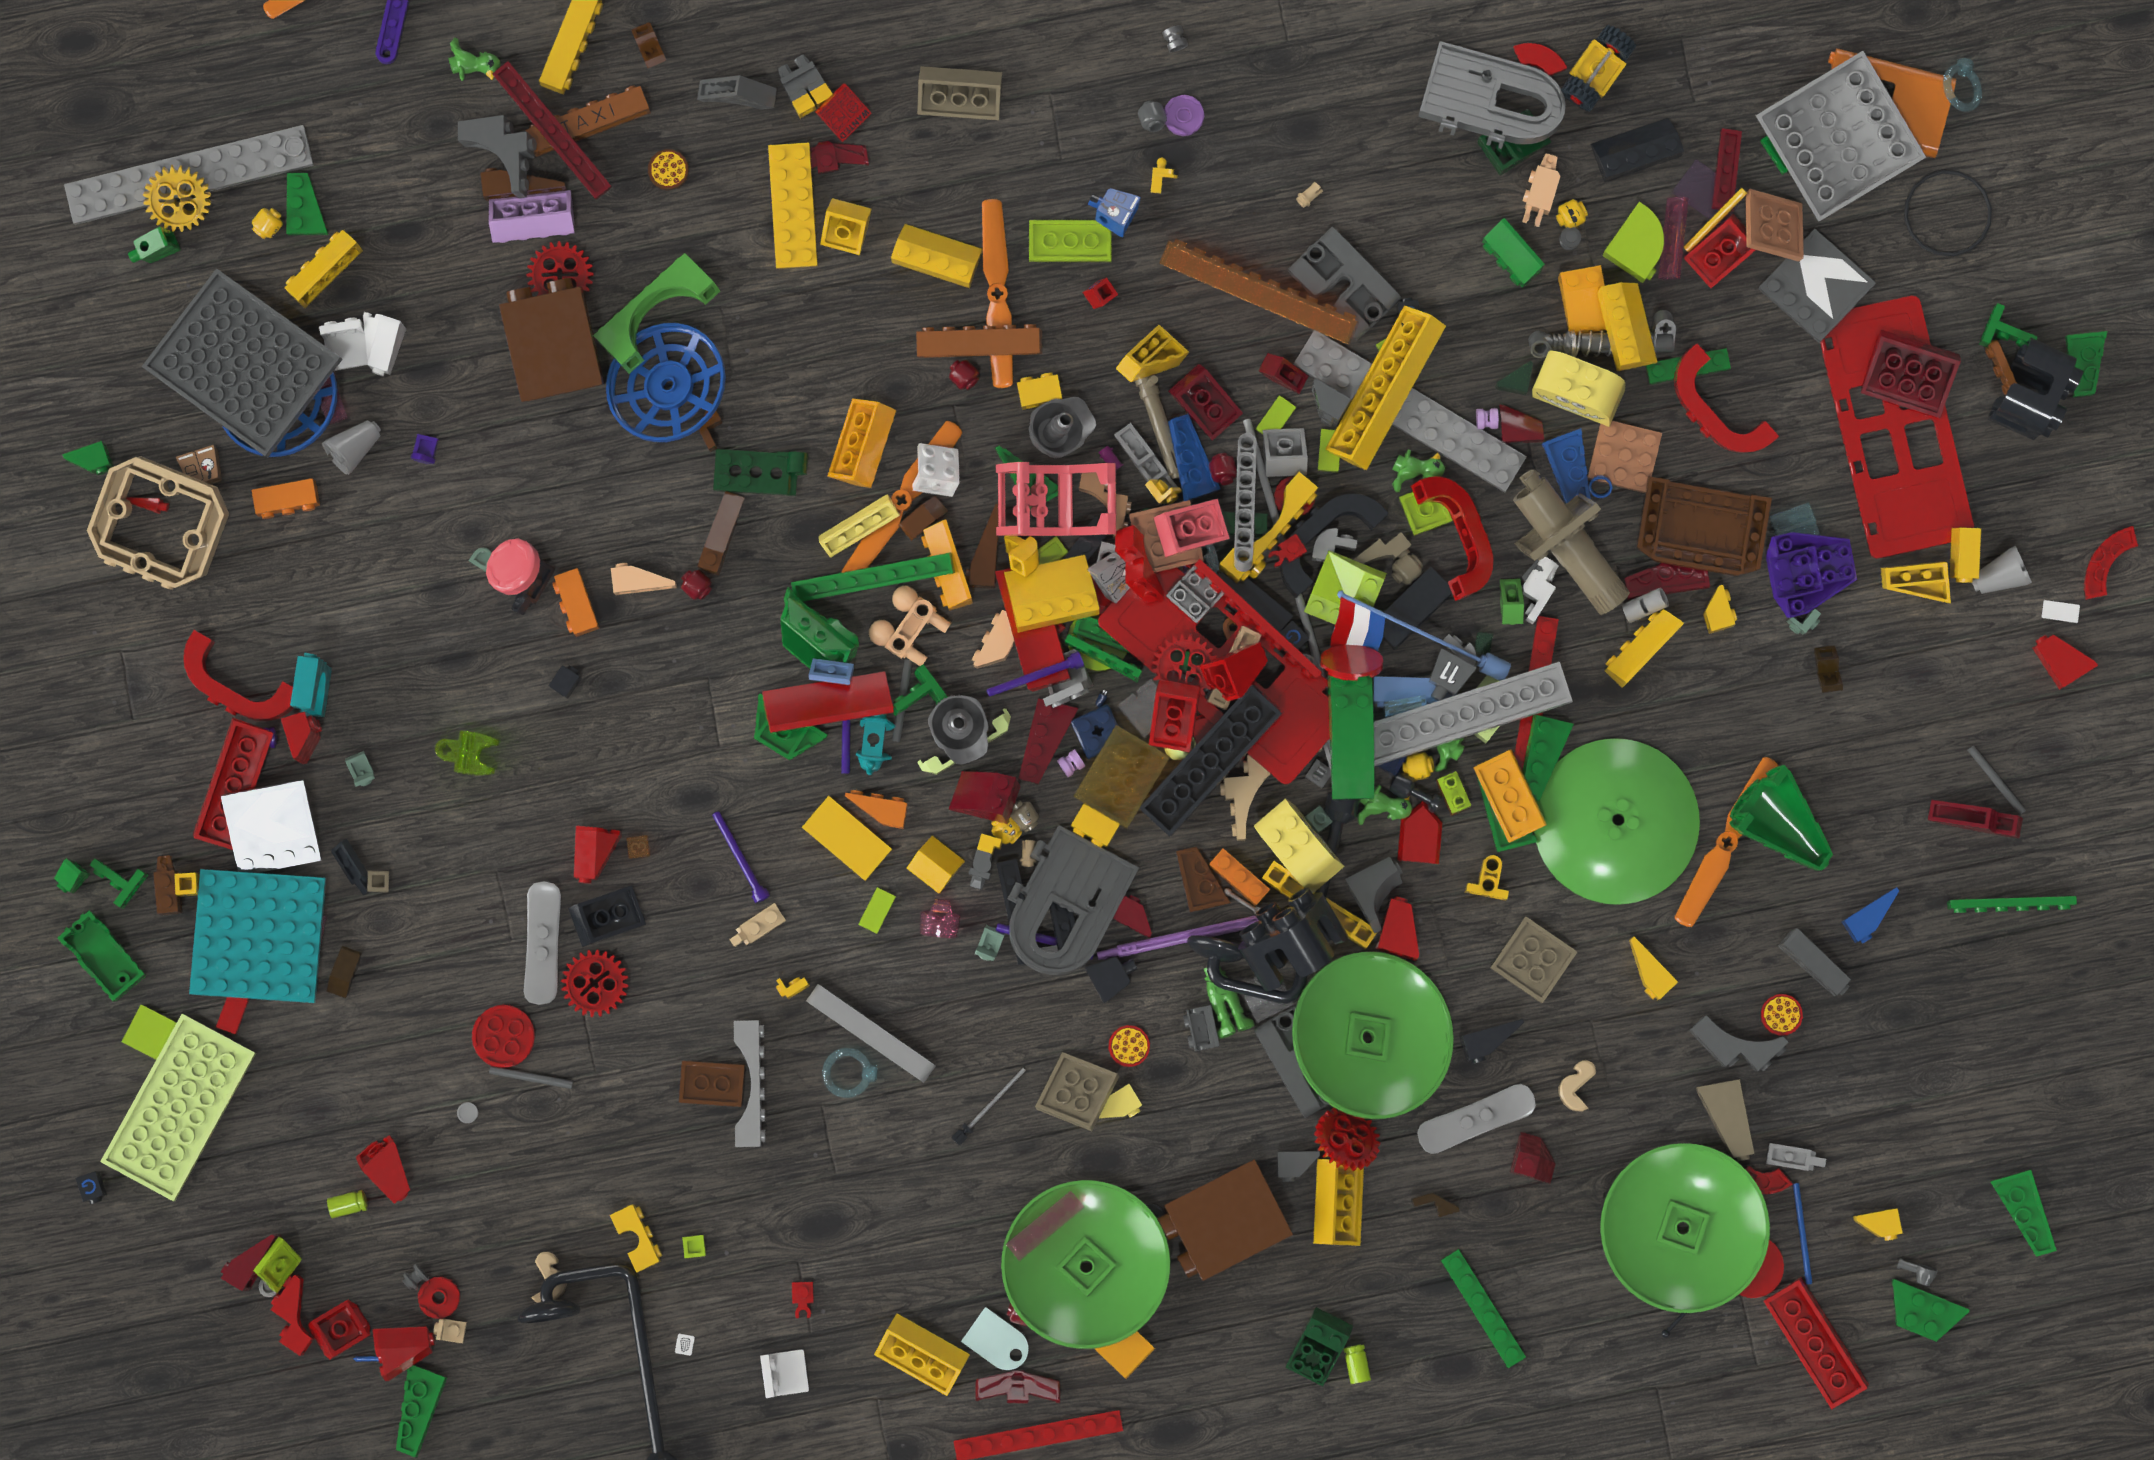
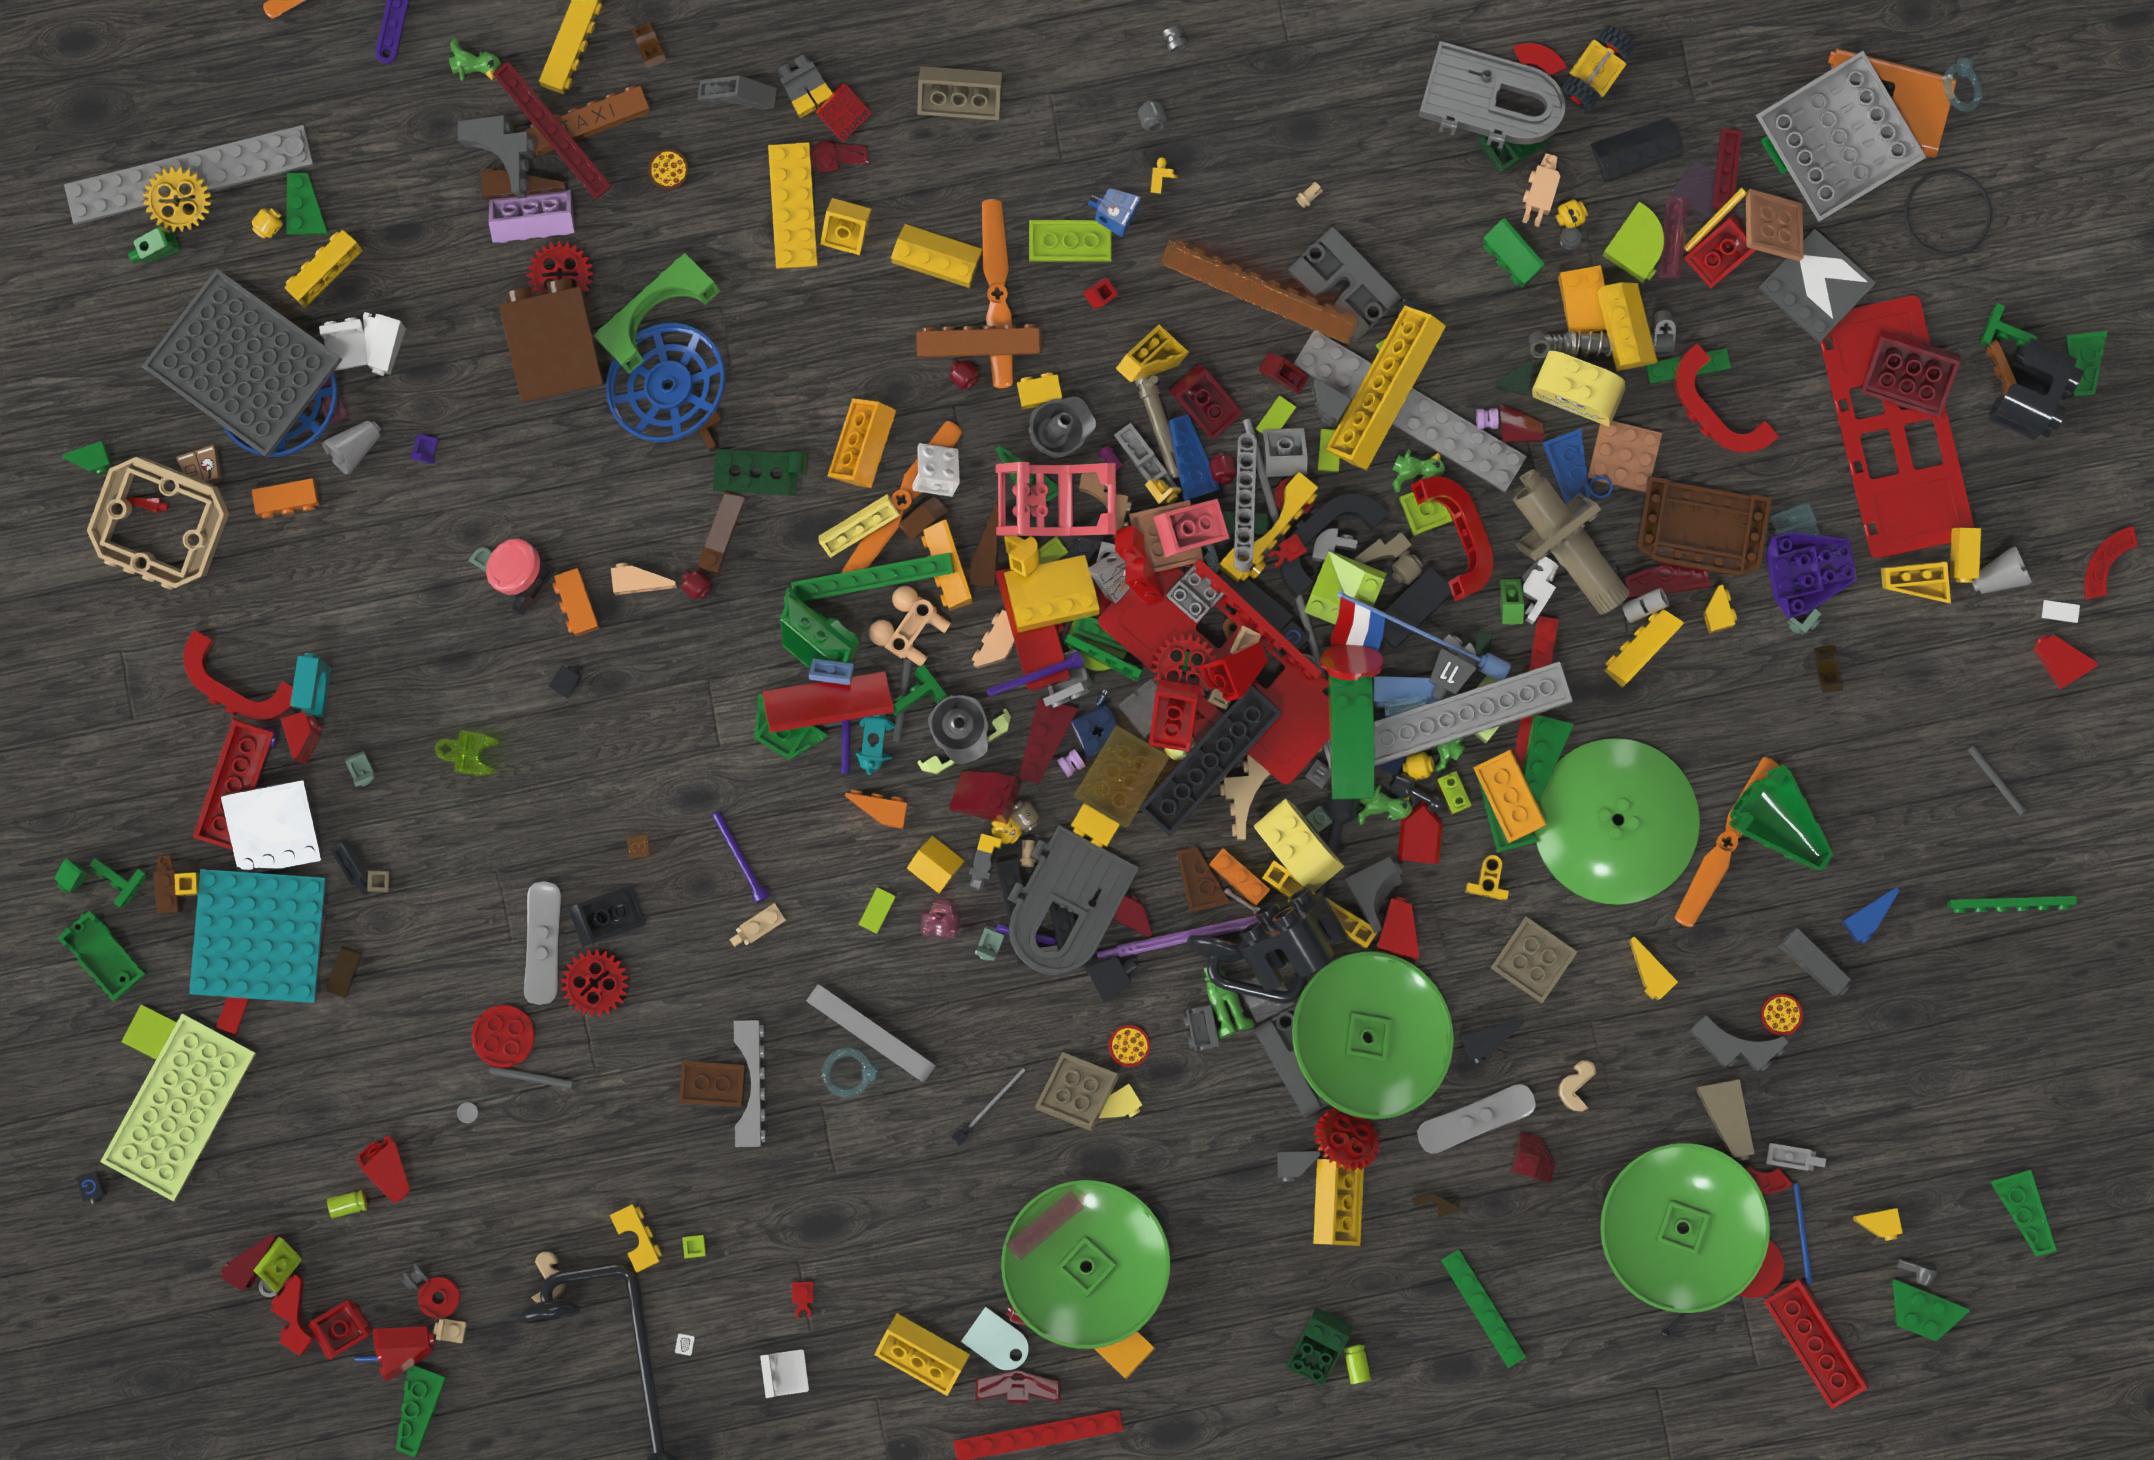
(593, 851): red slope -> none
(796, 986): yellow bracket -> none
(847, 838): yellow tile -> none
(1184, 115): medium lavender tile -> none
(1225, 1221): reddish brown brick -> none
(1975, 818): dark red slope -> none

